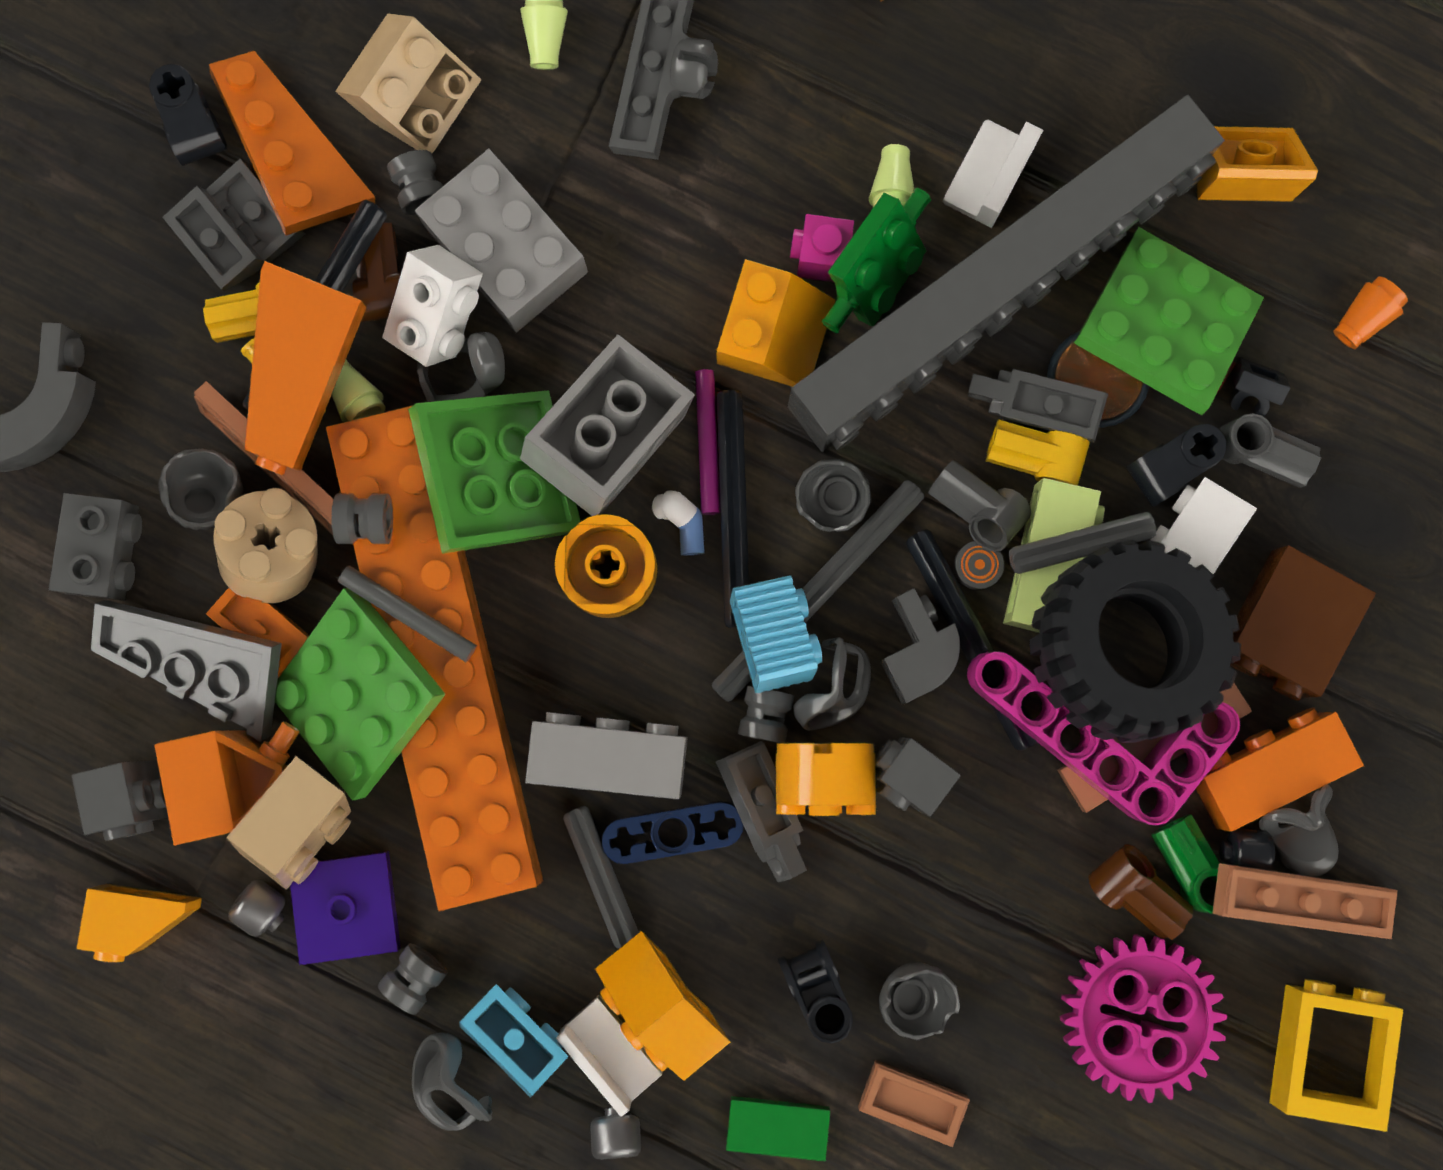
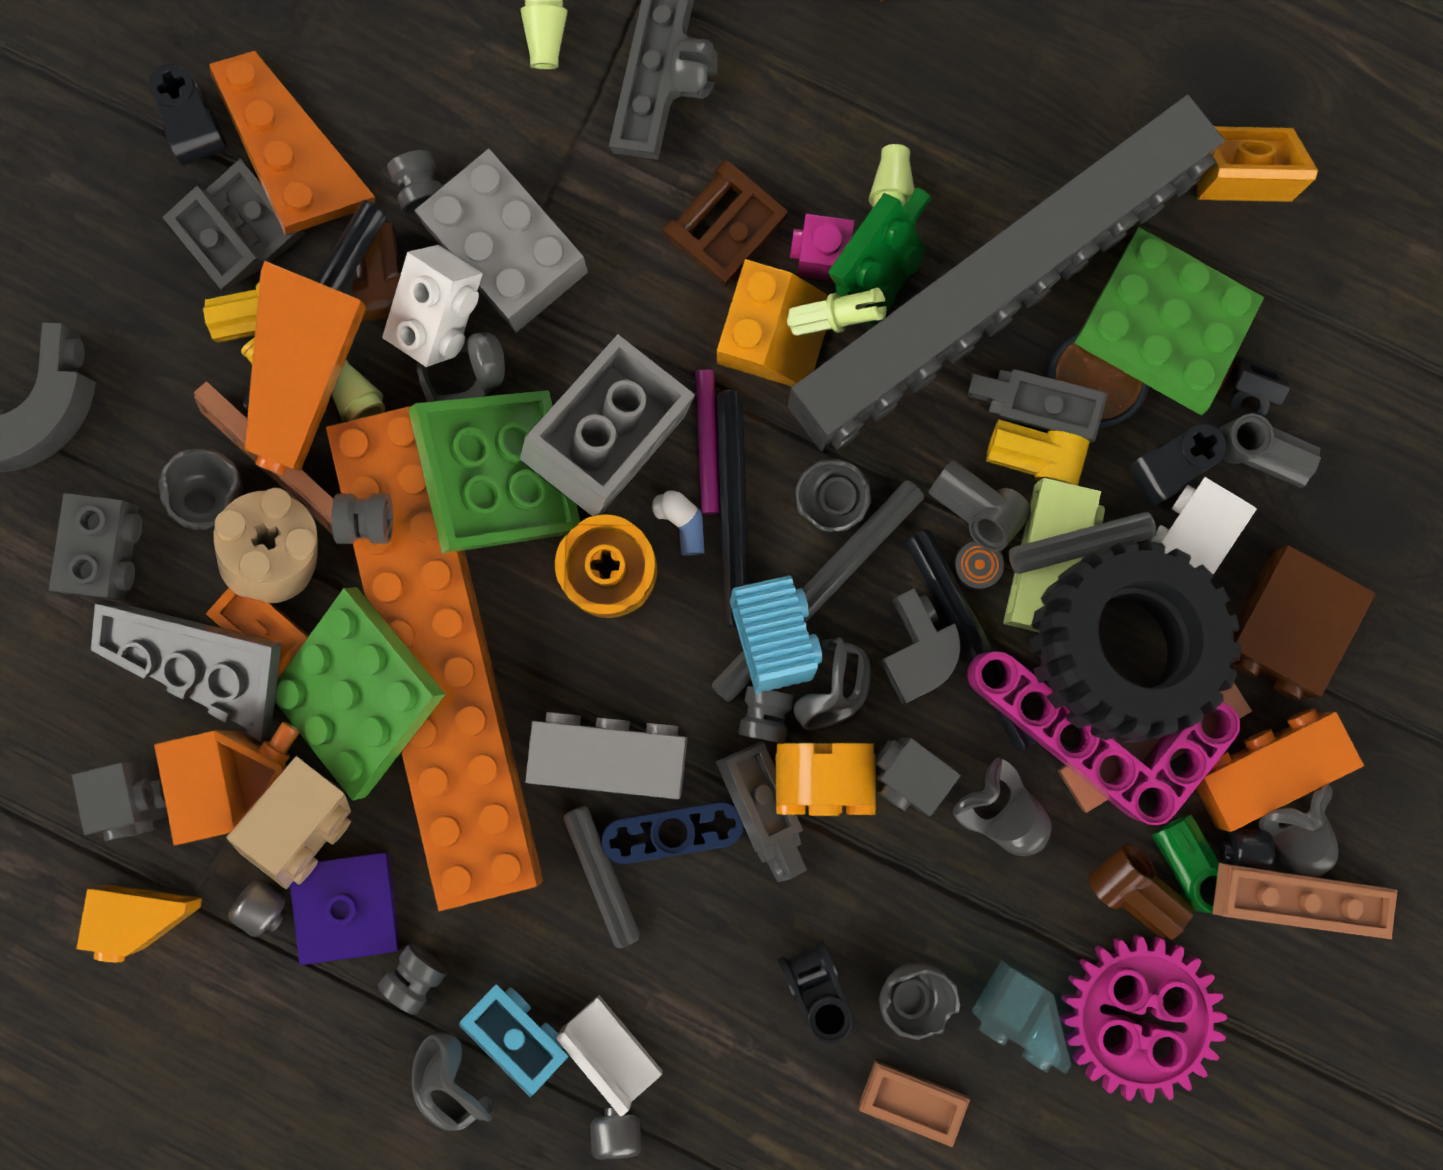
(407, 613): dark grey bar -> none
(408, 83): tan slope -> none
(659, 1008): light orange brick -> none
(735, 233): none -> reddish brown plate
(778, 1128): green tile -> none
(836, 312): none -> yellowish green axle
(991, 171): white panel -> none
(1023, 822): none -> dark grey piece
(1025, 1013): none -> clear light blue slope
(1292, 1050): yellow window -> none
(1370, 312): orange cone -> none

